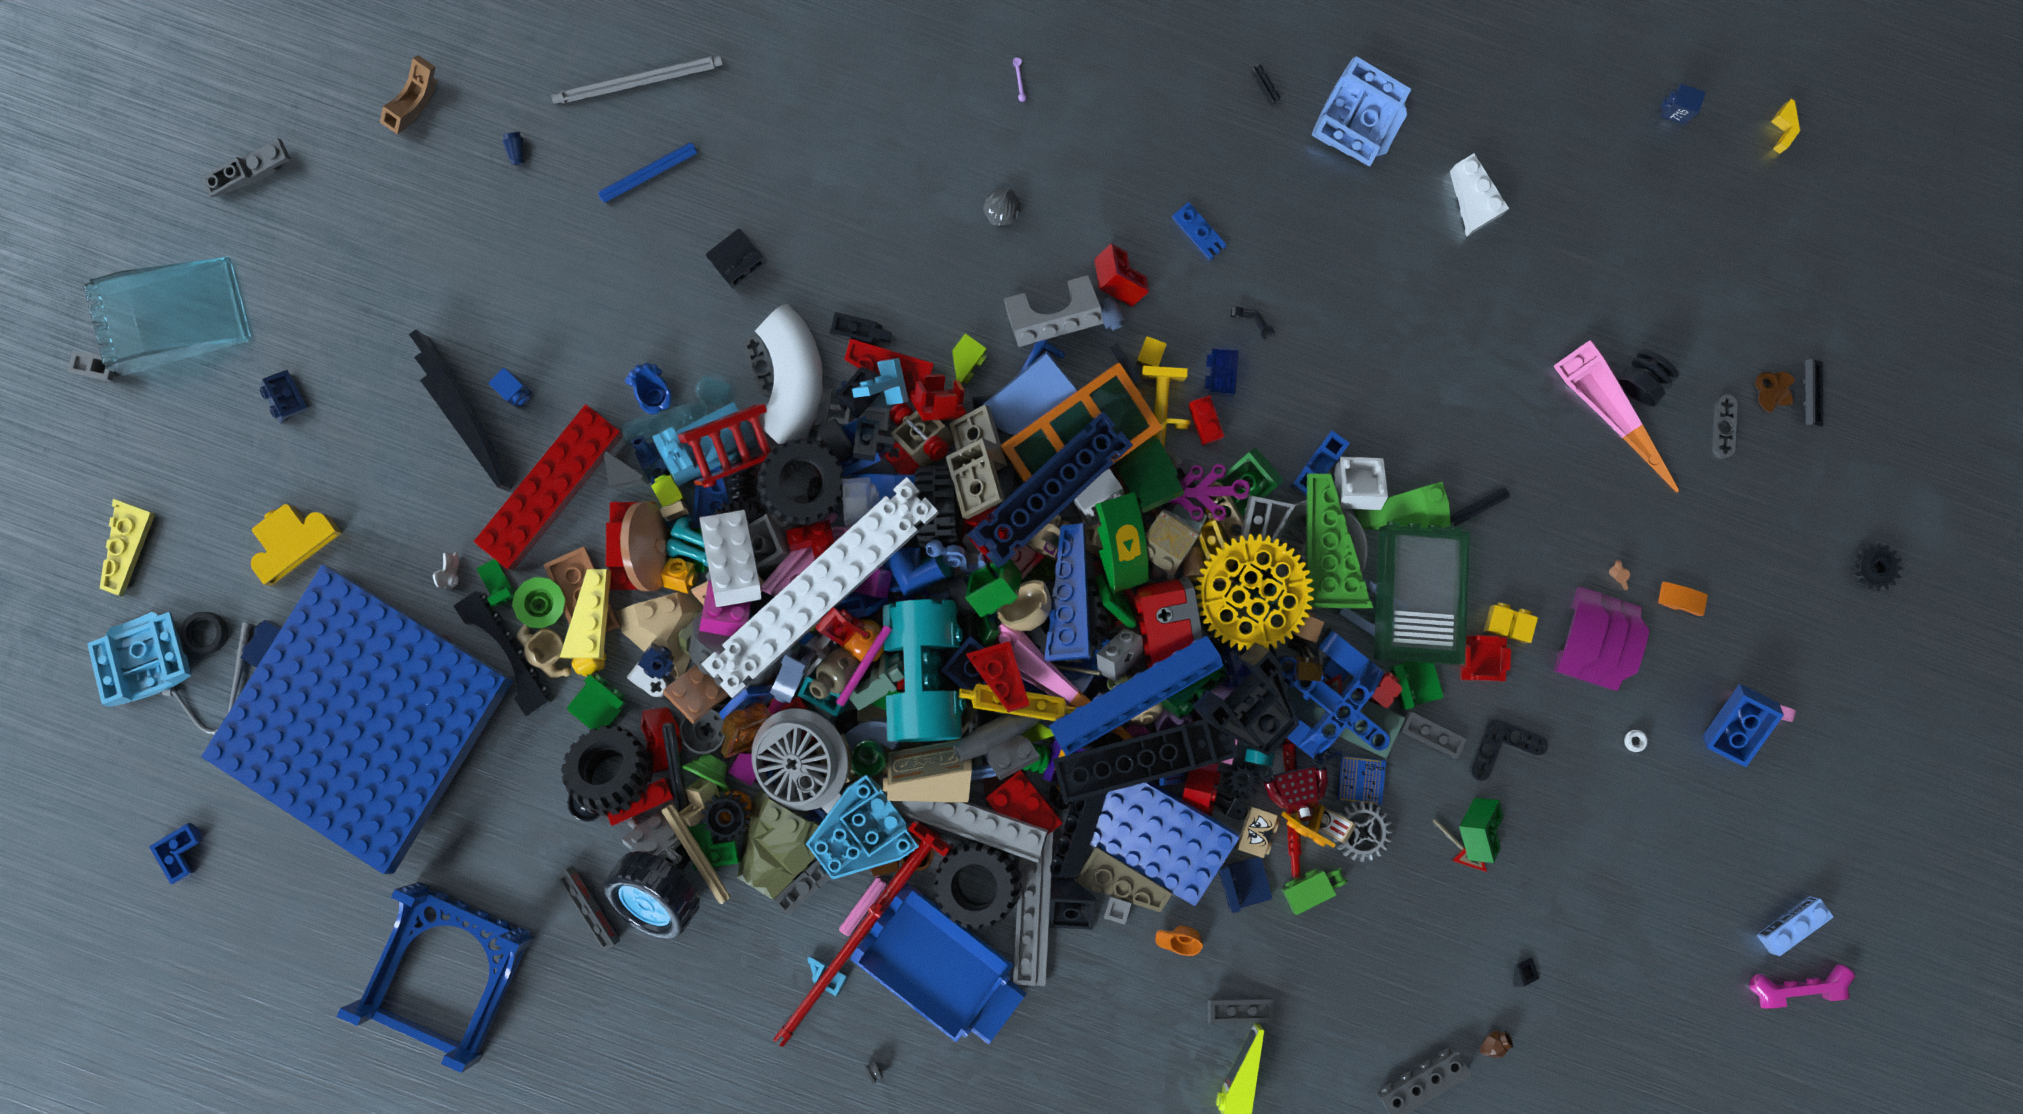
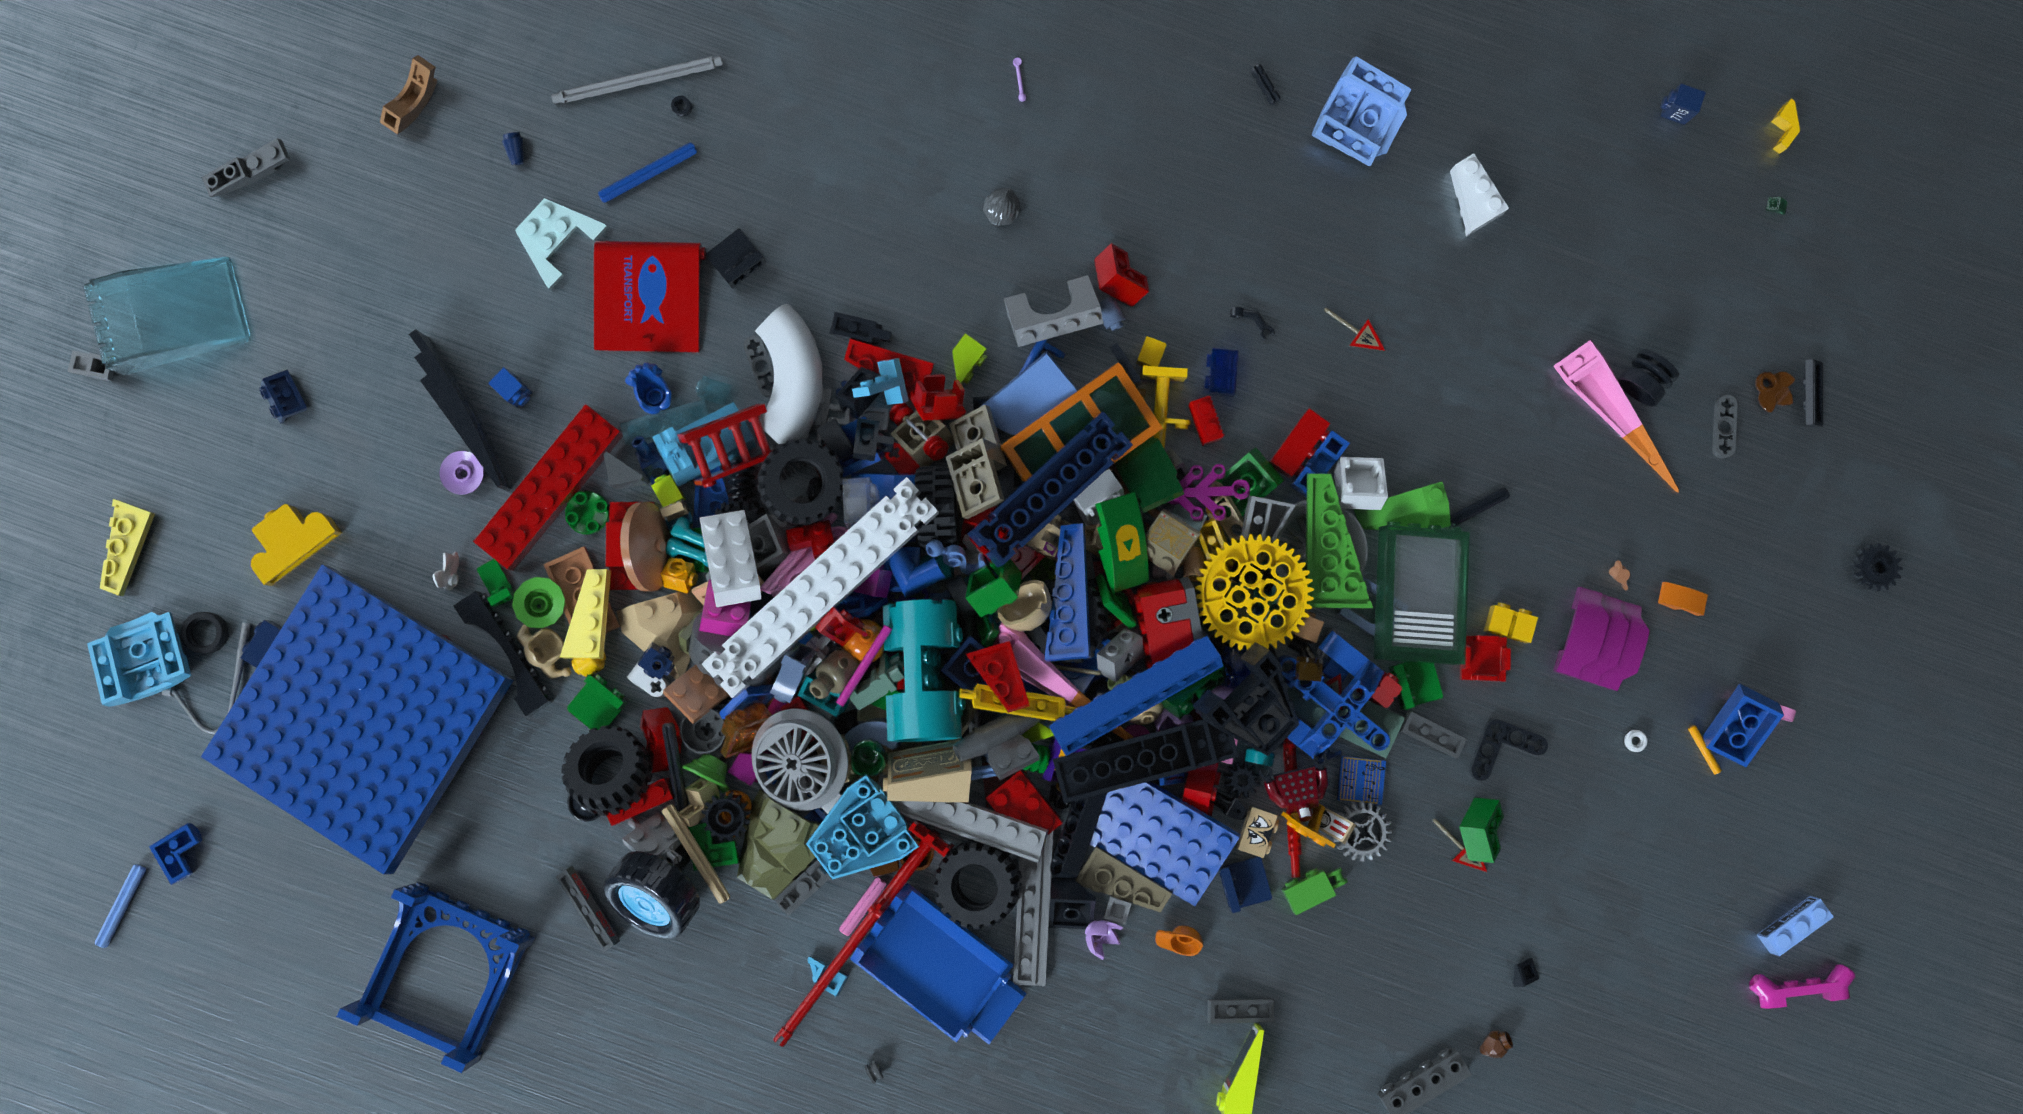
(120, 906): none -> light blue axle
(451, 473): none -> lavender dish
(547, 230): none -> light aqua wing
(587, 512): none -> green dish
(647, 296): none -> red door
(685, 112): none -> black bush
(1101, 933): none -> lavender piece
(1198, 230): blue hinge -> none
(1300, 444): none -> red brick
(1365, 337): none -> piece
(1710, 759): none -> light orange piece
(1776, 205): none -> piece

